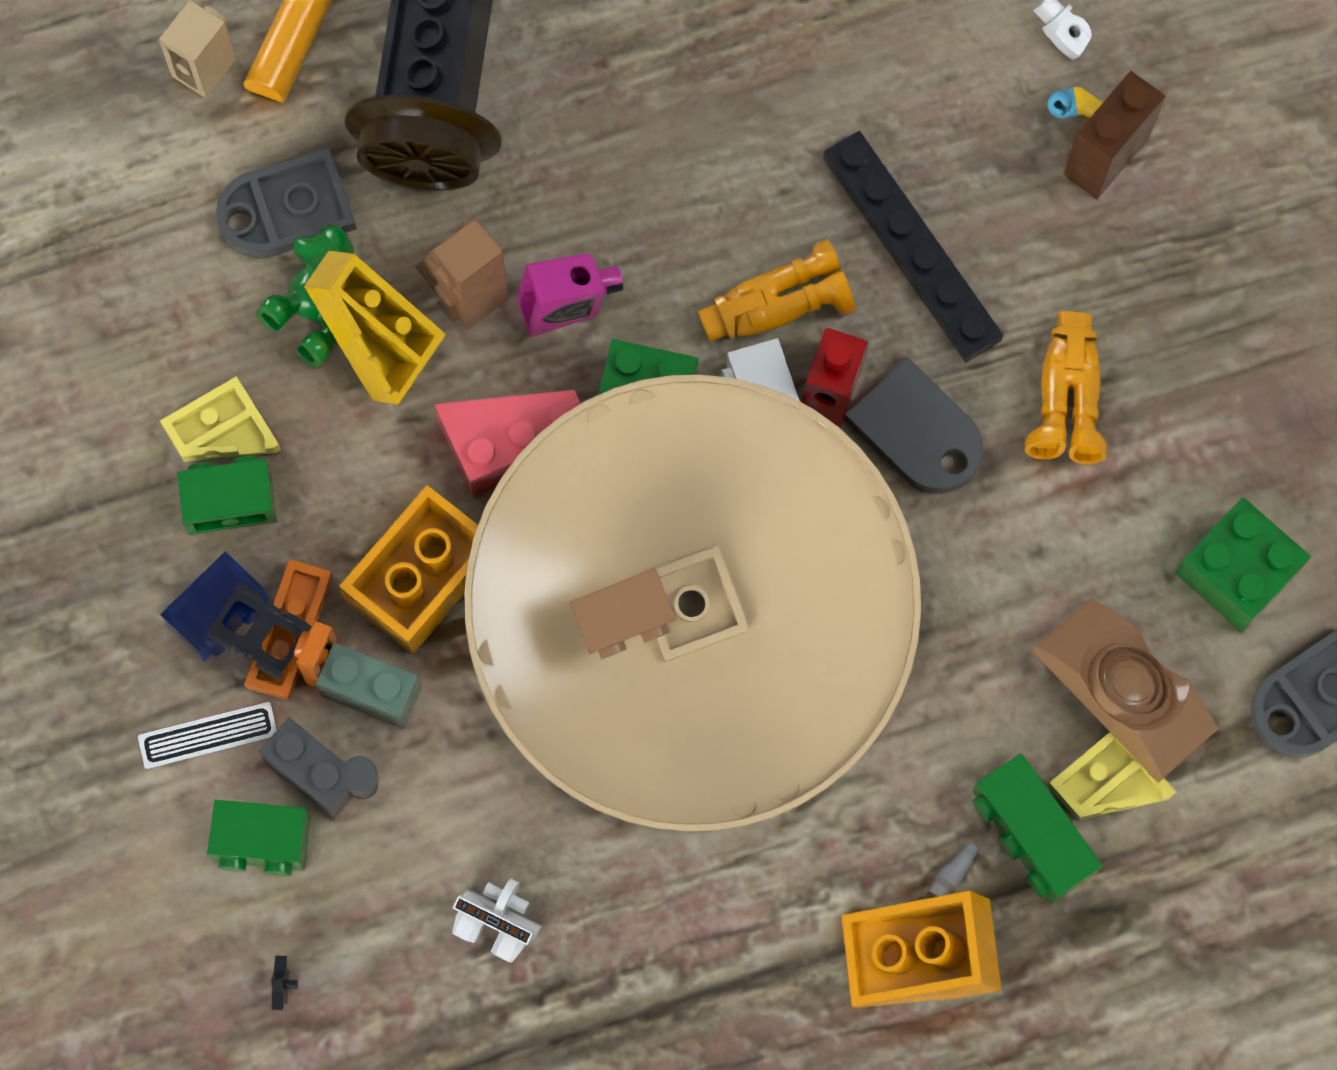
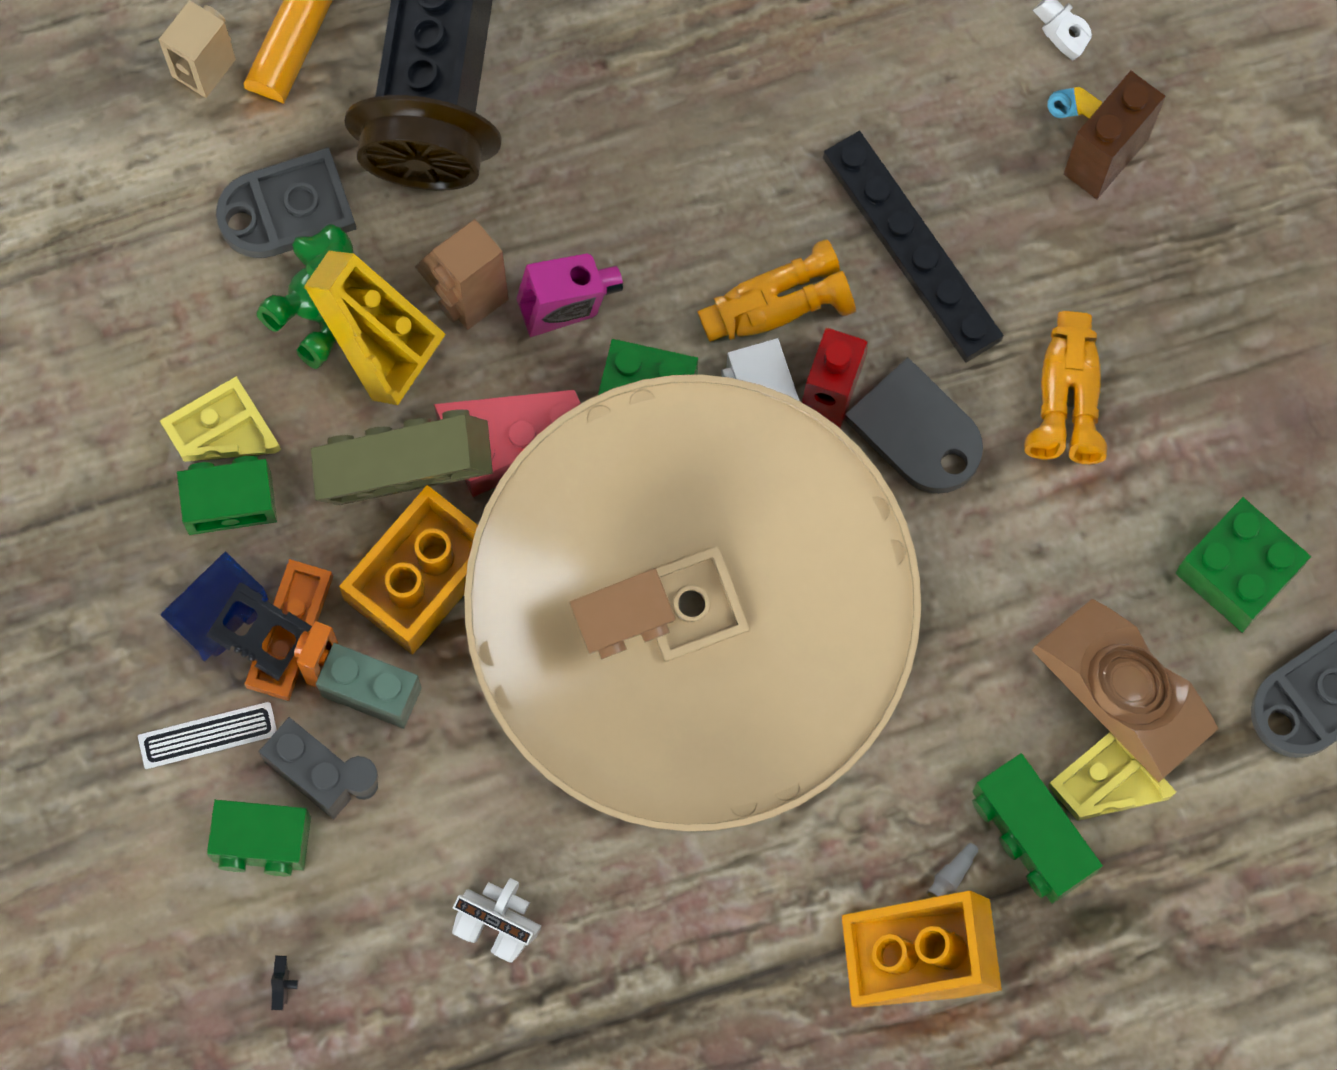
(401, 458): none -> olive brick

